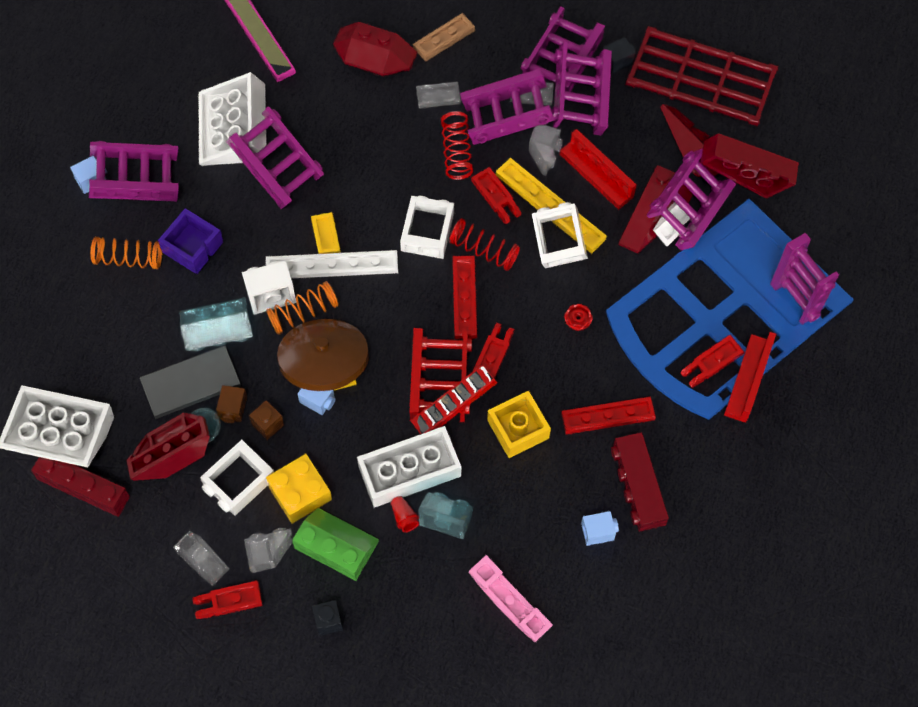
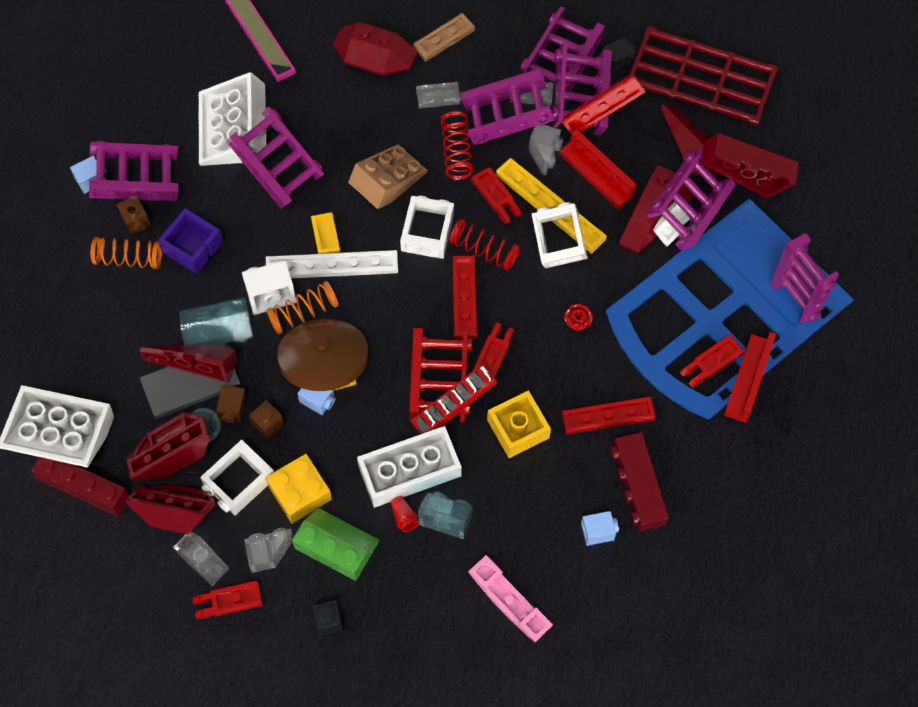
(133, 215): none -> reddish brown brick
(171, 506): none -> dark red wedge
(203, 360): none -> dark red wedge
(386, 175): none -> medium nougat slope
(603, 104): none -> tile

